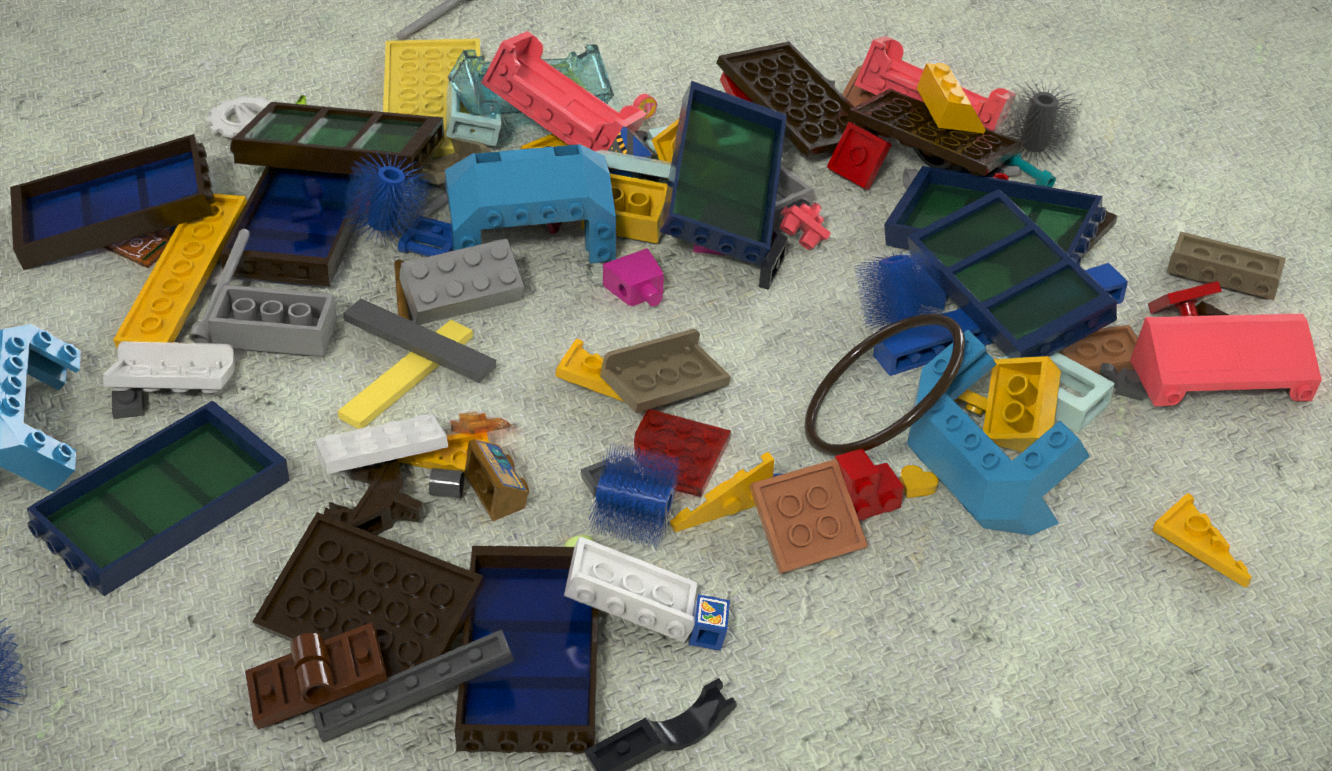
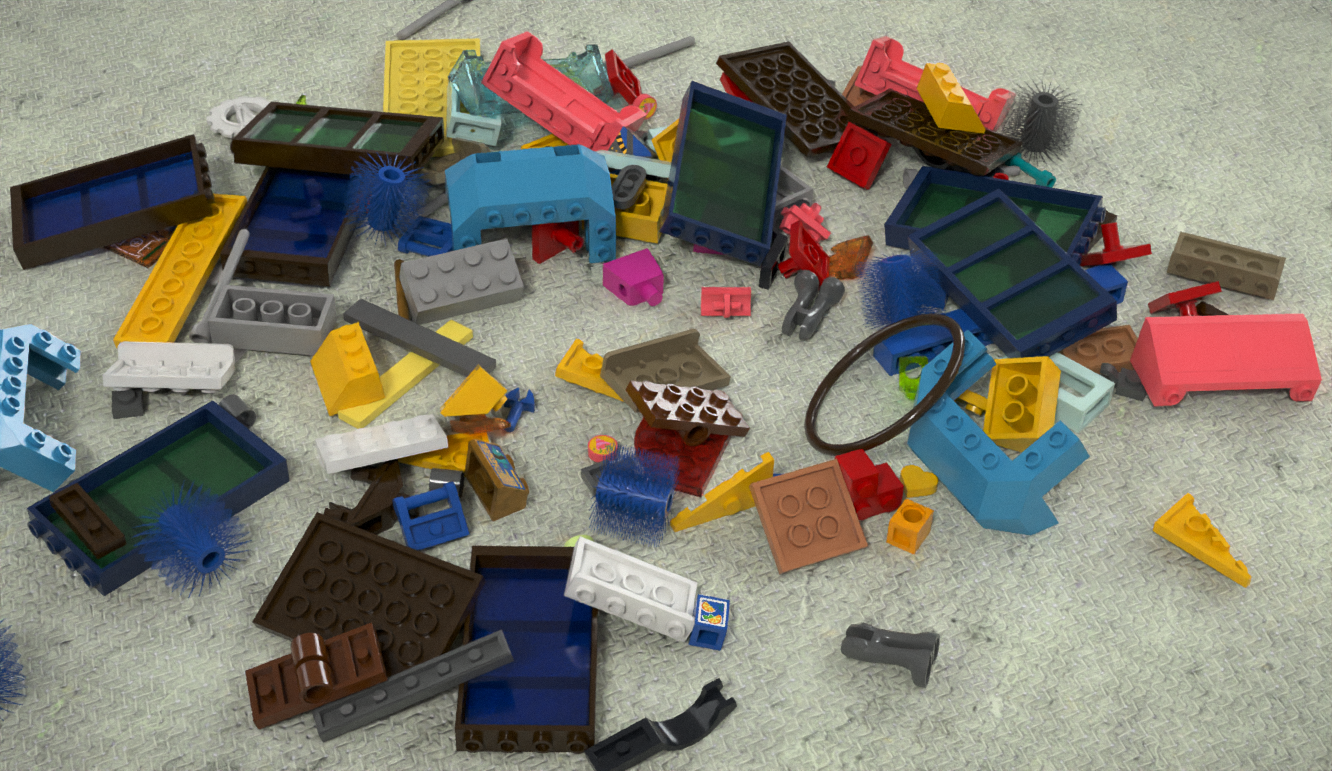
(87, 520): none -> dark brown plate
(191, 538): none -> blue piece
(239, 410): none -> dark grey beam
(346, 370): none -> yellow slope
(433, 527): none -> blue plate
(475, 395): none -> yellow slope
(518, 407): none -> blue bar
(554, 238): none -> red tile
(598, 446): none -> tile
(622, 78): none -> red tile
(628, 186): none -> dark grey plate
(657, 52): none -> light grey piece
(689, 411): none -> reddish brown plate
(725, 301): none -> coral hips
(805, 254): none -> red tile
(807, 287): none -> dark grey piece
(848, 256): none -> clear orange plate
(908, 385): none -> clear neon green bracket
(908, 650): none -> dark grey piece
(909, 526): none -> light orange brick
(1113, 250): none -> red tile

